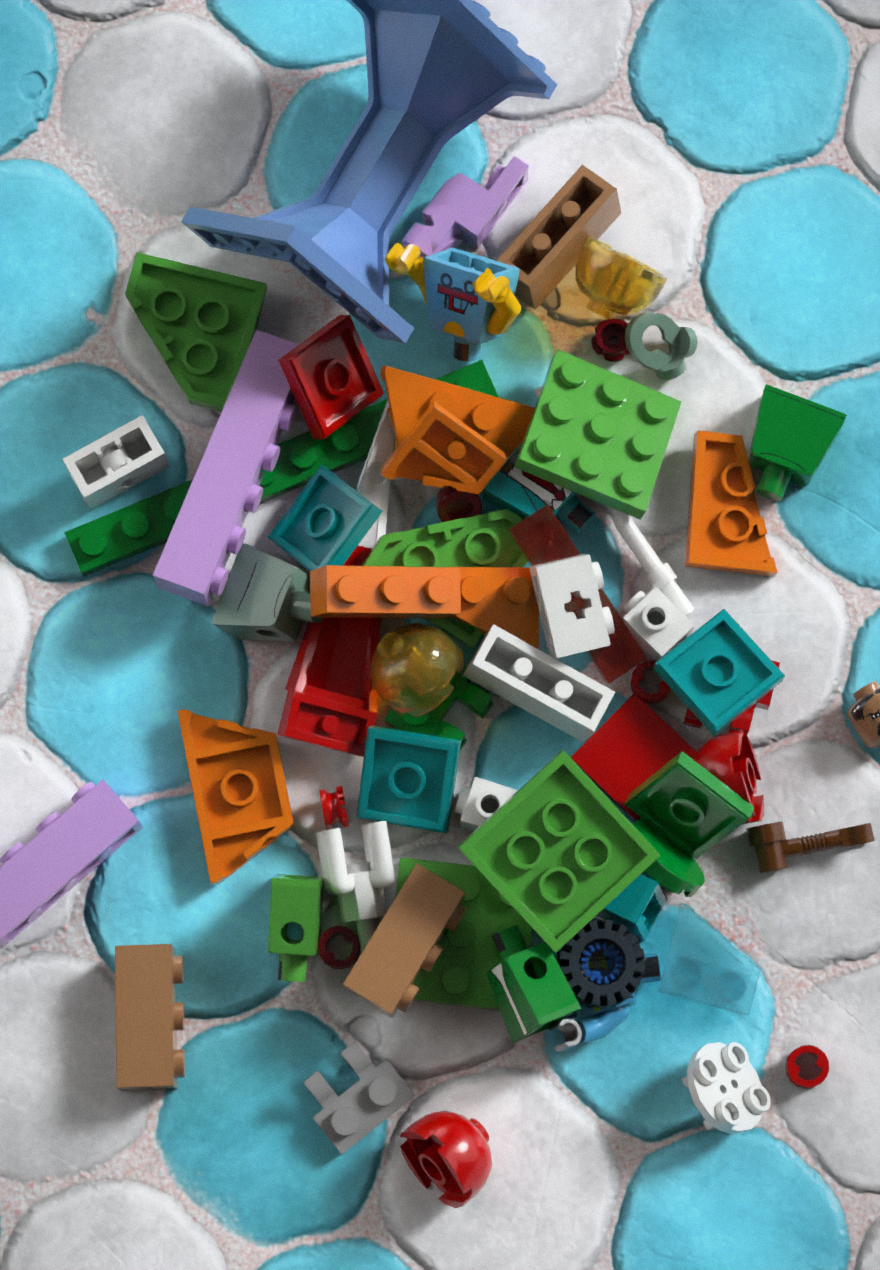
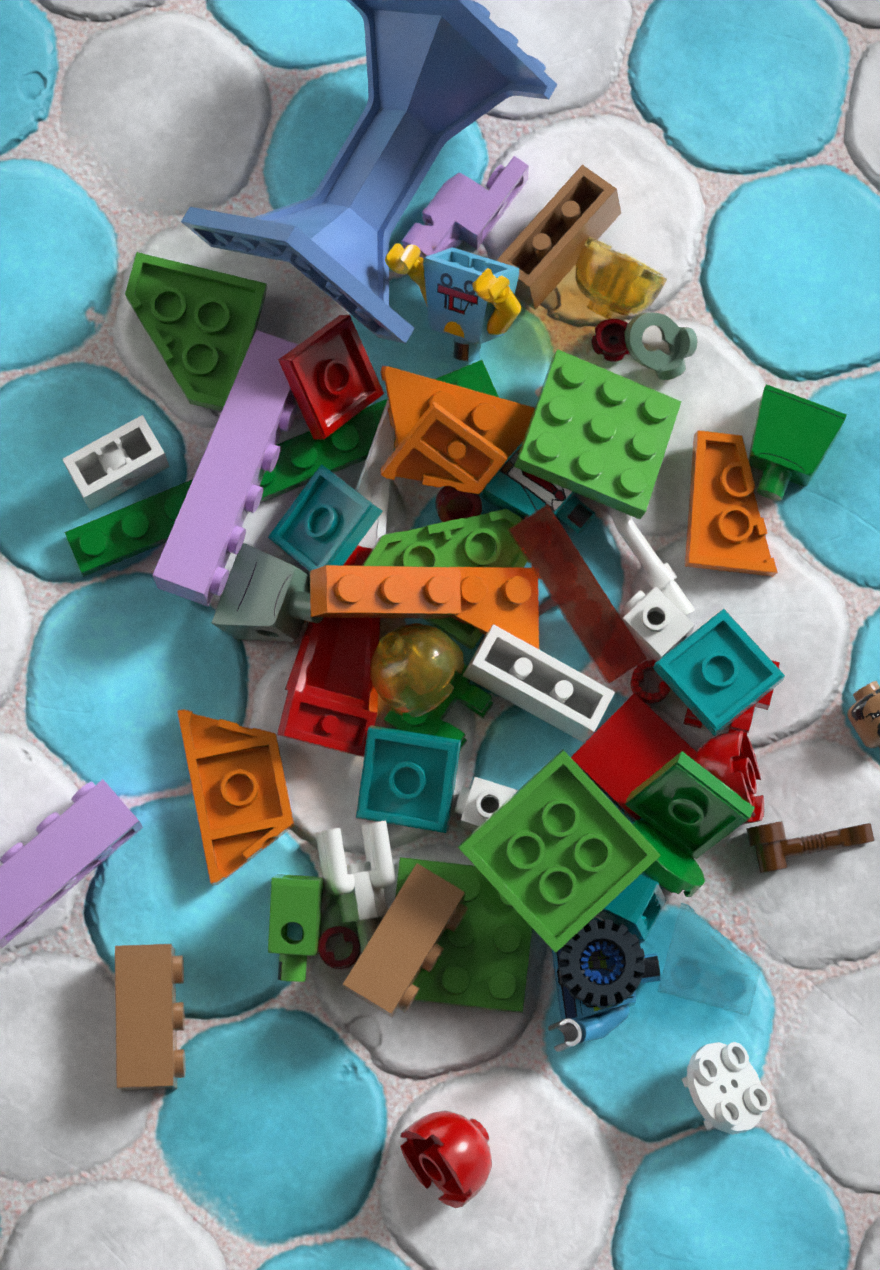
(332, 809): red bush -> none
(363, 1105): light grey plate -> none
(529, 986): green torso -> none
(562, 629): white brick -> none
(793, 1070): red bush -> none

